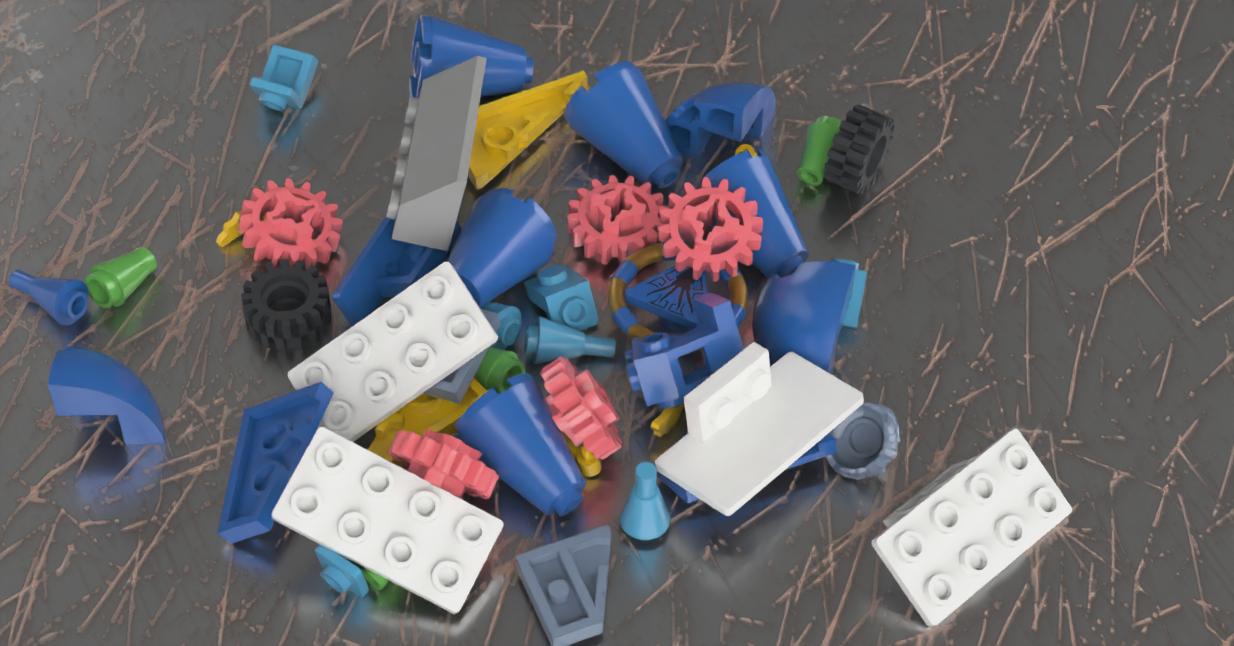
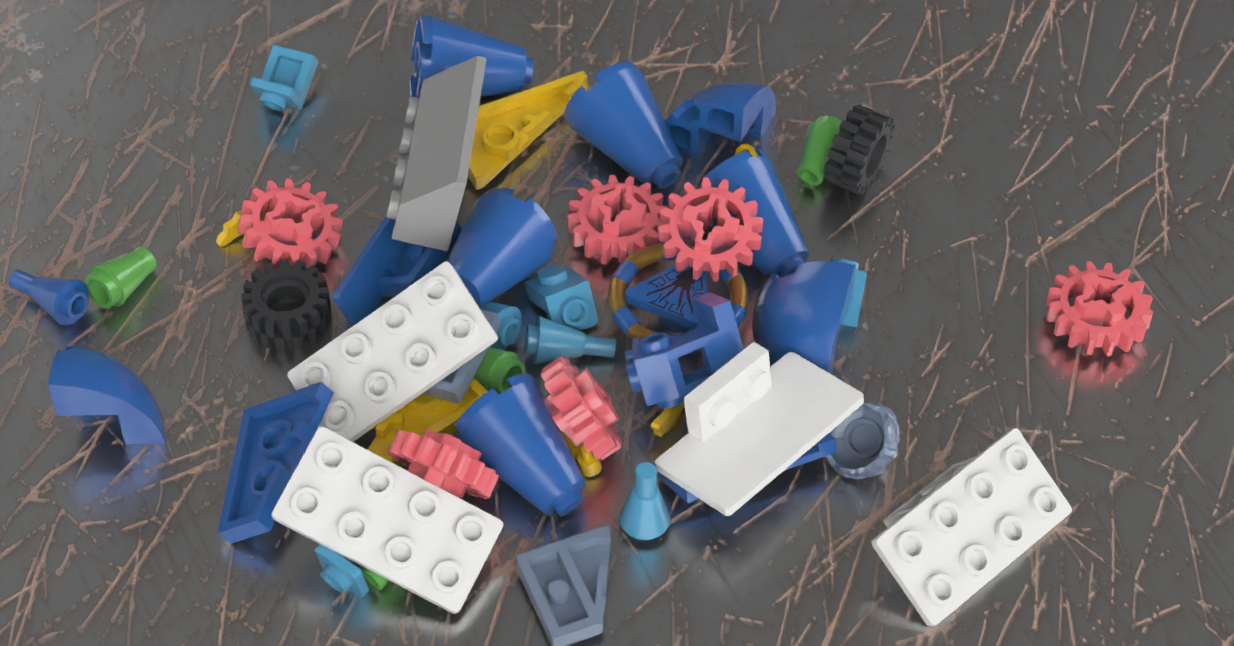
(1099, 308): none -> coral gear

